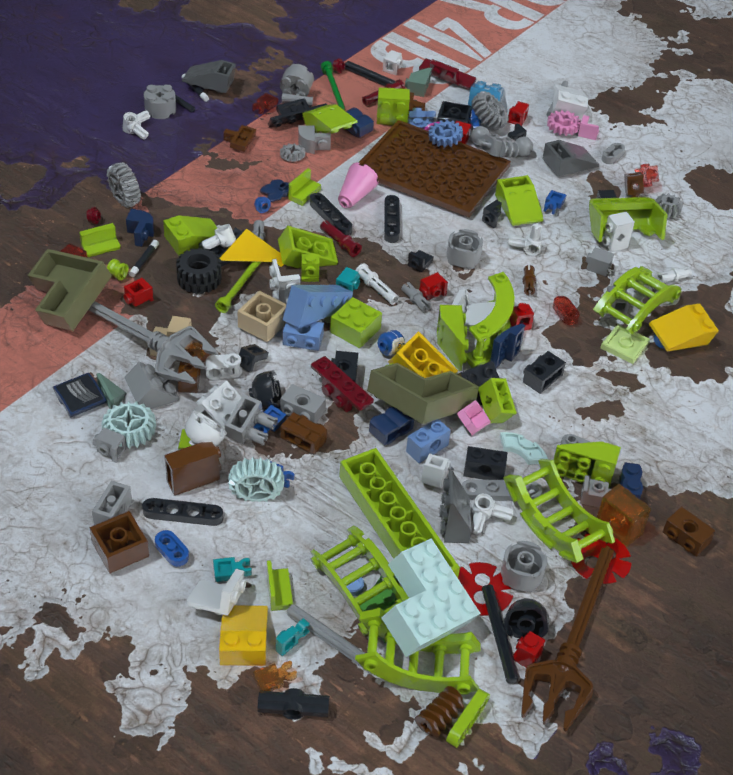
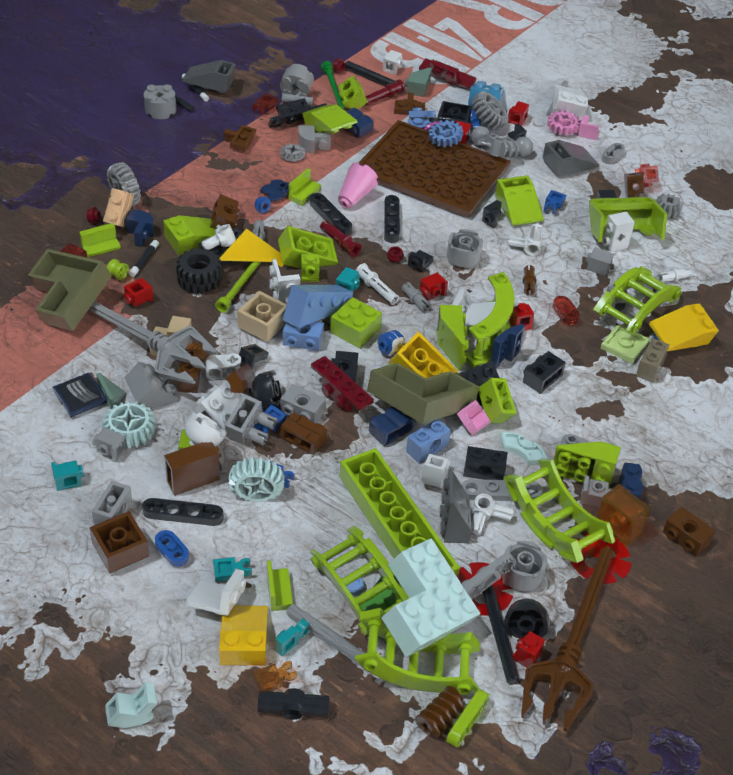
(67, 475): none -> teal brick
(118, 207): none -> light nougat brick
(132, 710): none -> light aqua brick
(133, 122): white axle -> none
(225, 212): none -> reddish brown brick
(241, 379): none -> reddish brown piece
(352, 93): none -> lime brick
(392, 105): lime brick -> none
(395, 254): none -> dark red plate
(489, 575): none -> light grey plate
(652, 360): none -> dark tan brick

